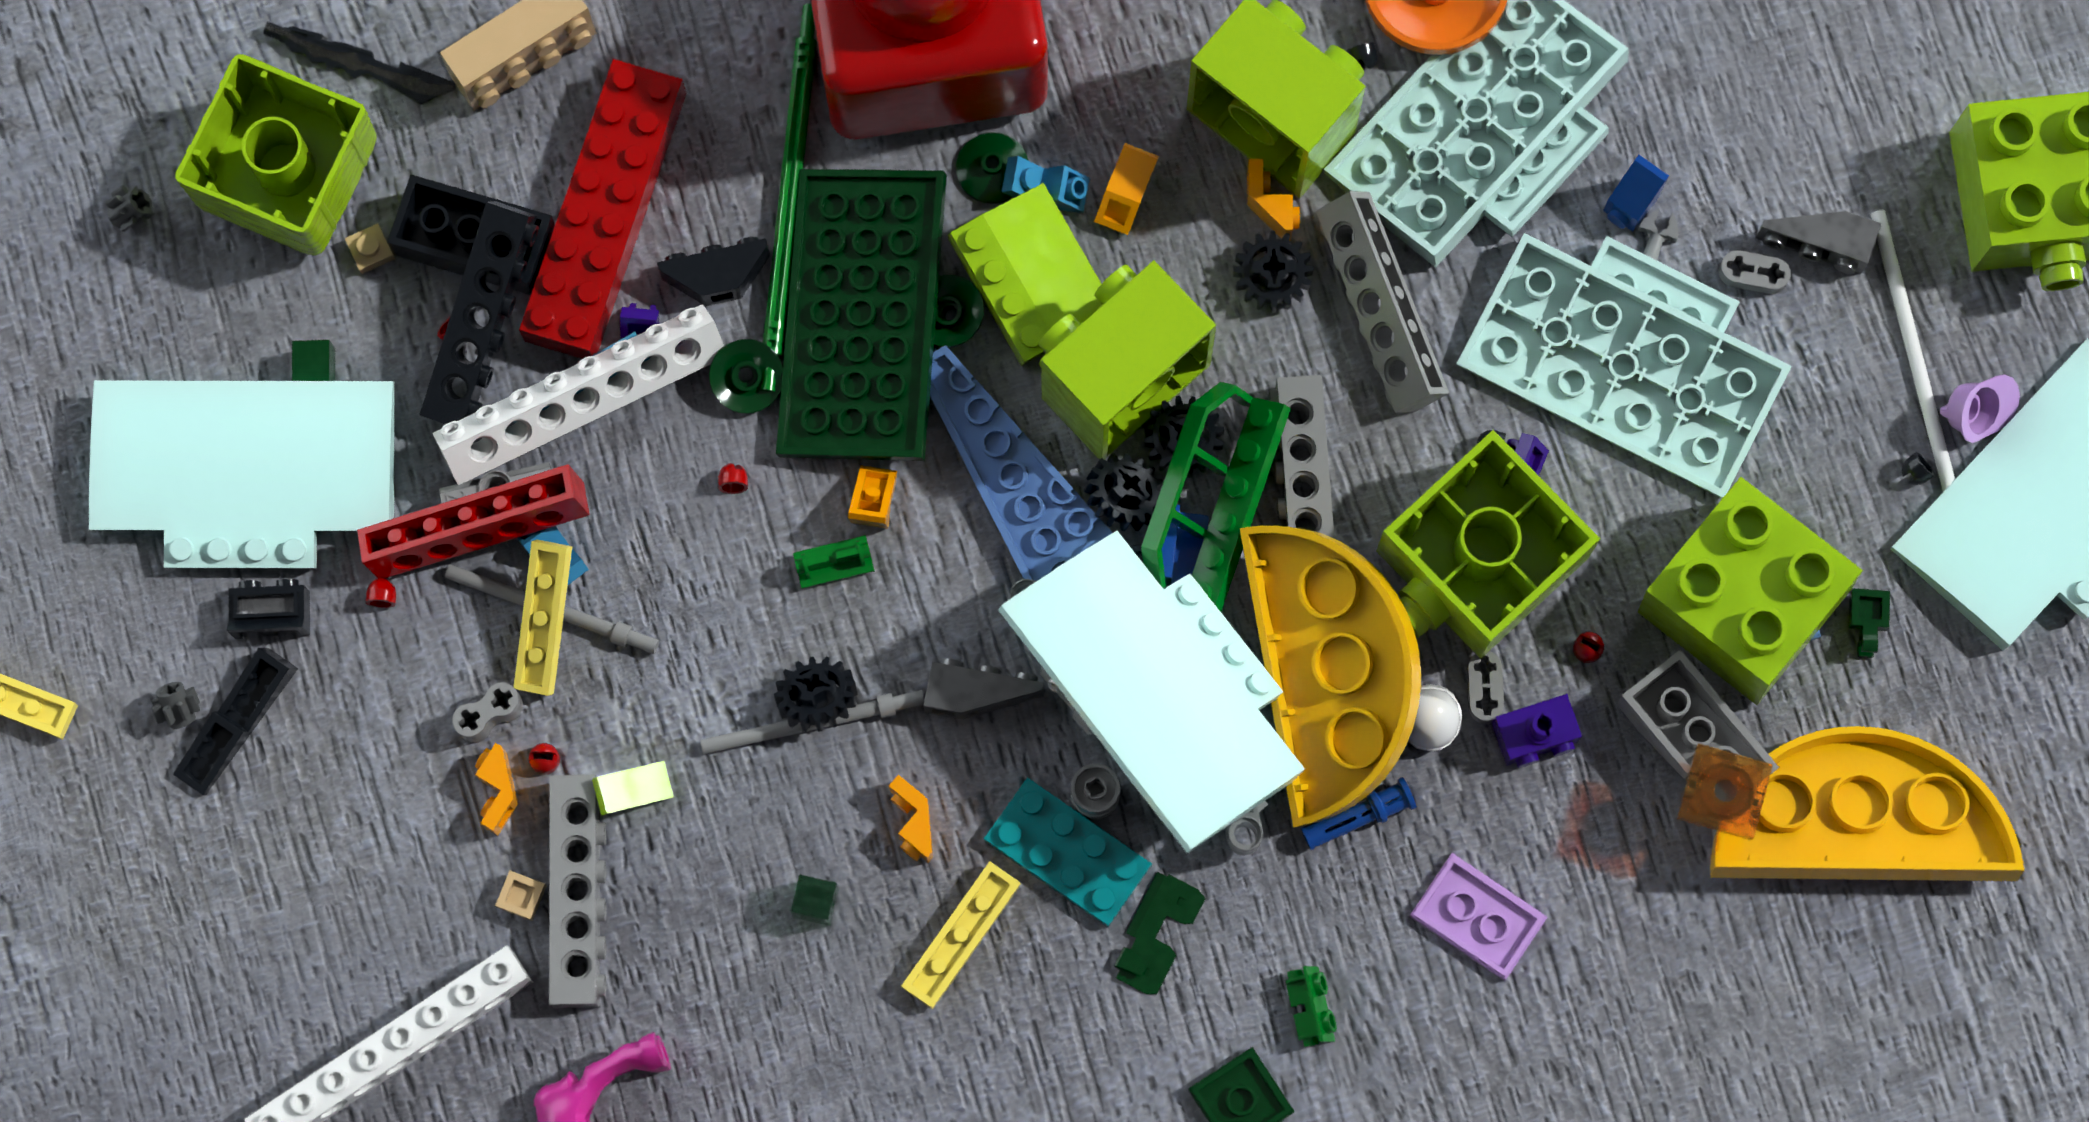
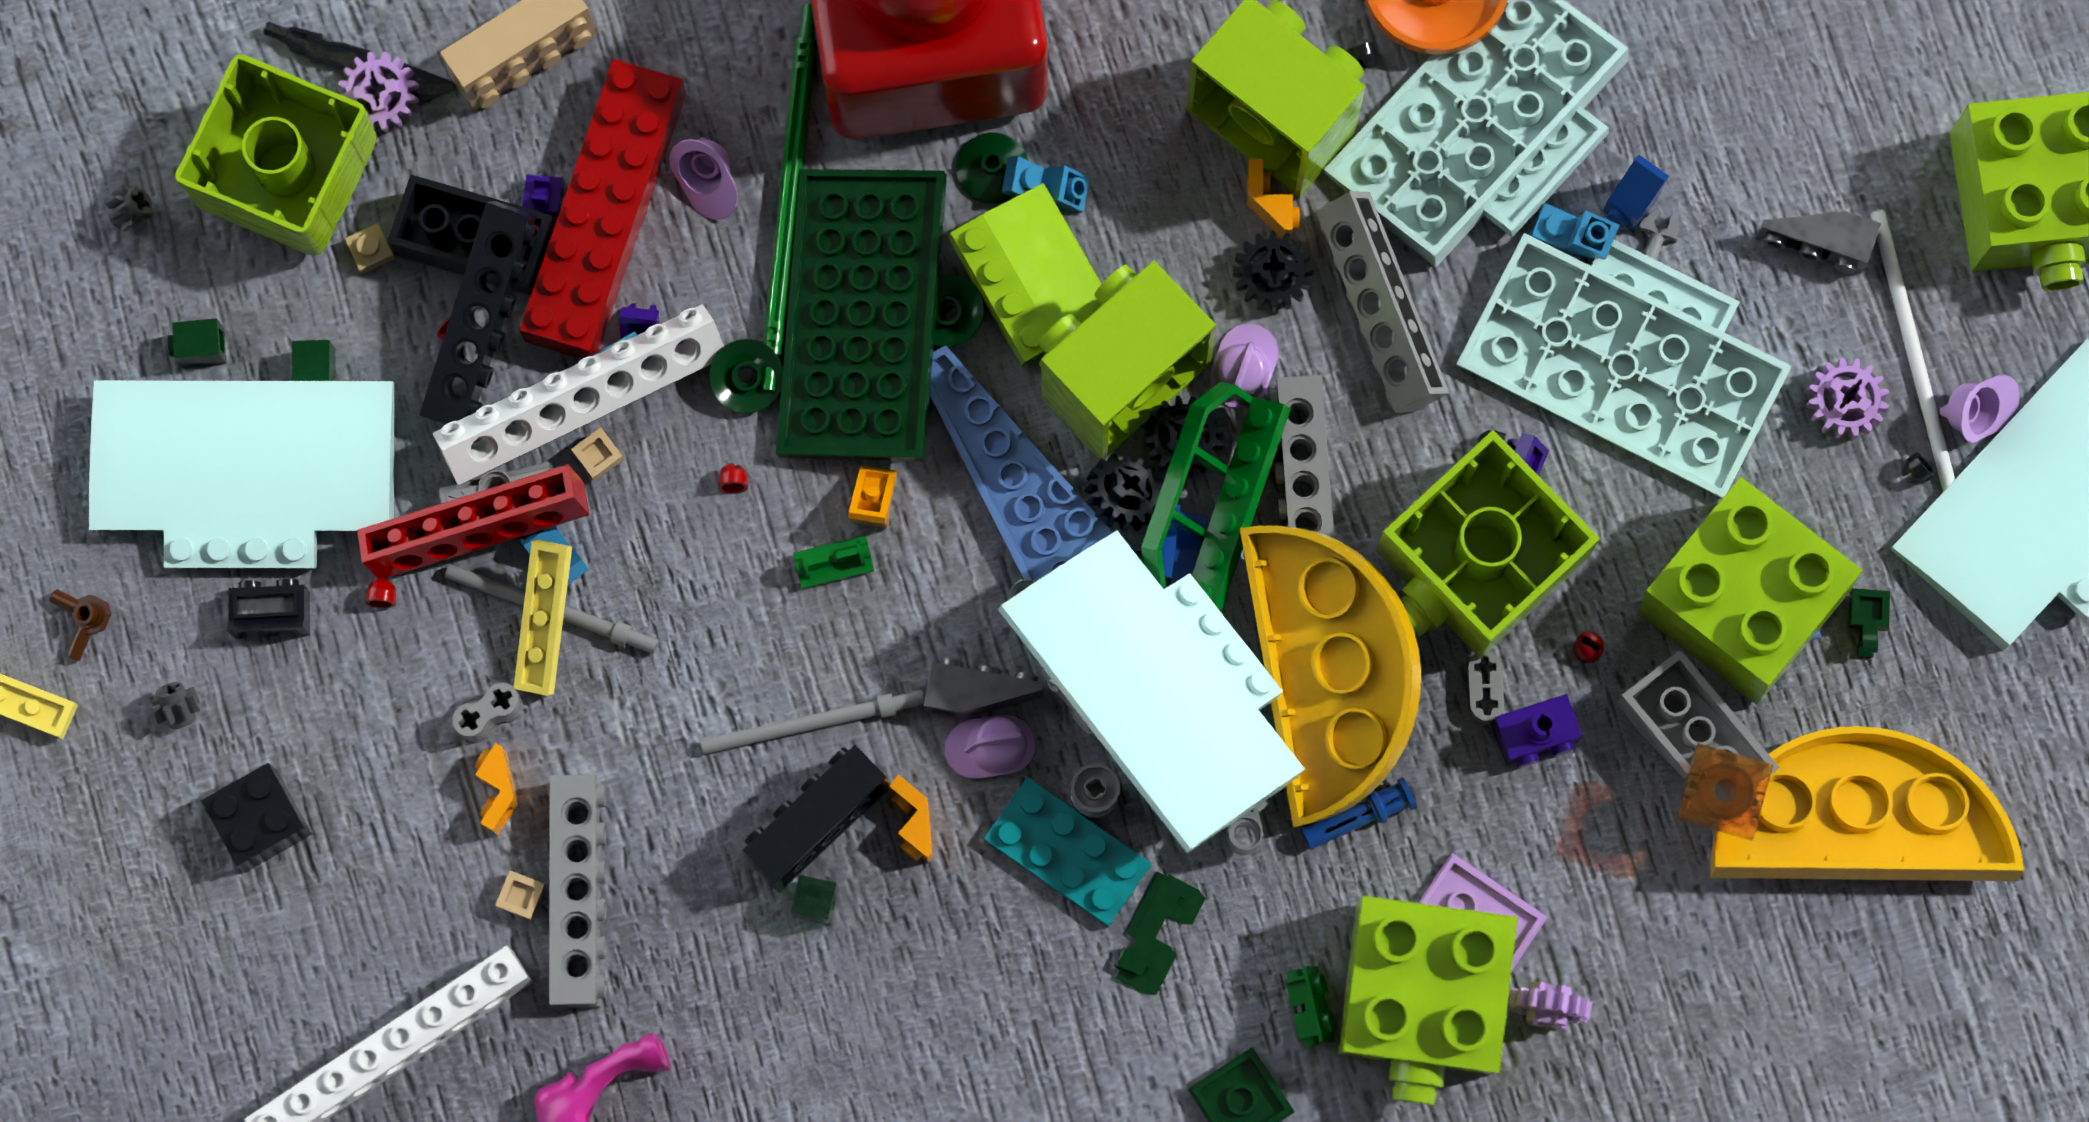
(89, 617): none -> reddish brown piece
(197, 343): none -> dark green brick
(235, 720): black slope -> none
(256, 817): none -> black brick
(393, 88): none -> lavender gear
(543, 194): none -> dark purple tile
(544, 766): red hinge -> none
(597, 454): none -> tan plate
(632, 788): tile -> none
(705, 177): none -> lavender piece
(716, 272): black slope -> none
(816, 694): black gear -> none
(816, 817): none -> black brick
(961, 935): light yellow plate -> none
(990, 746): none -> lavender piece
(1126, 188): light orange slope -> none
(1245, 360): none -> lavender piece
(1427, 992): none -> lime brick
(1436, 720): white piece -> none
(1549, 1005): none -> lavender gear
(1578, 236): none -> dark azure slope
(1752, 280): light grey beam -> none
(1834, 389): none -> lavender gear

